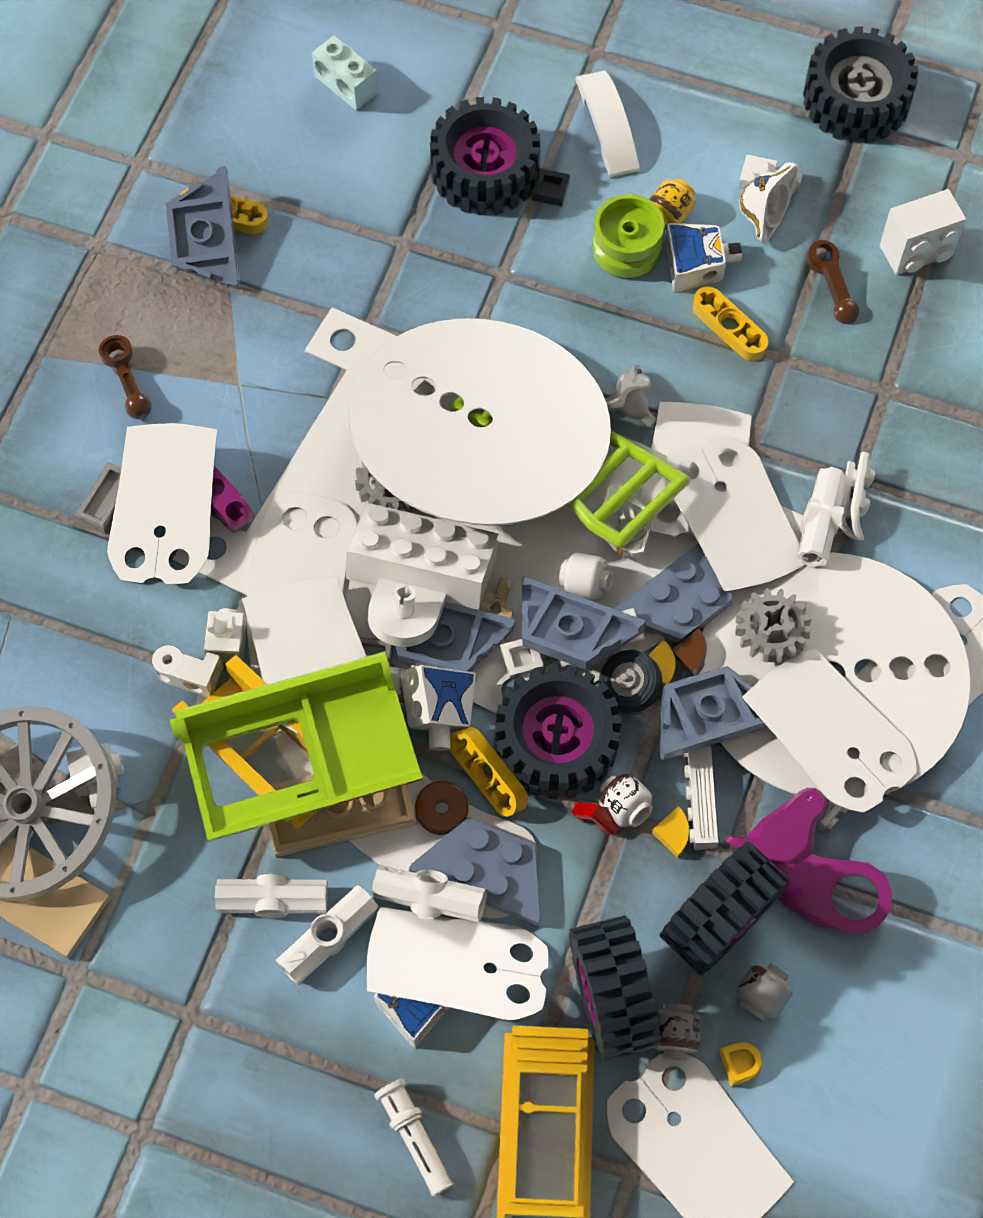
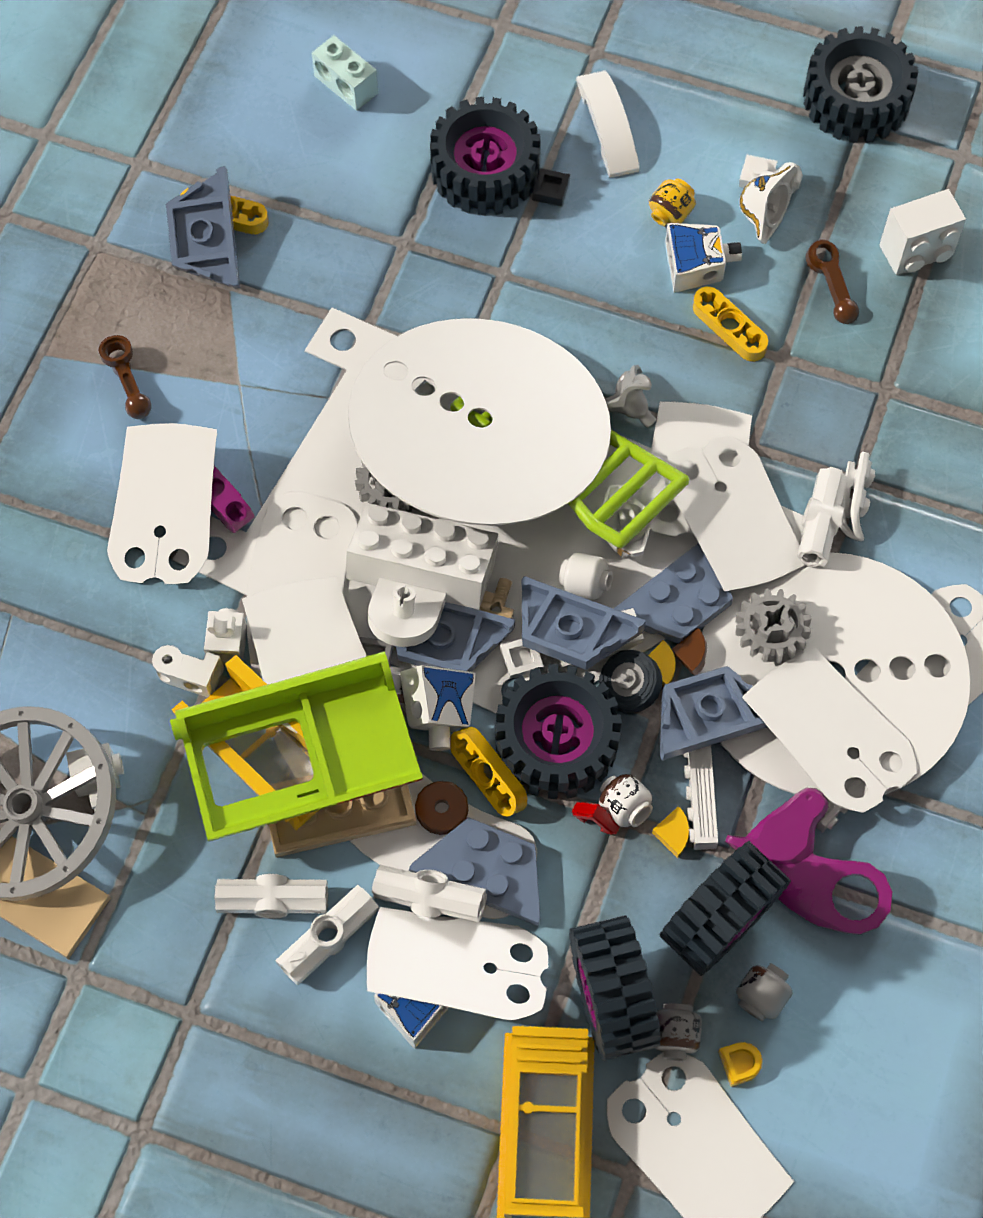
(100, 502): light grey tile -> none
(406, 1120): white pin -> none
(628, 235): lime wheel -> none

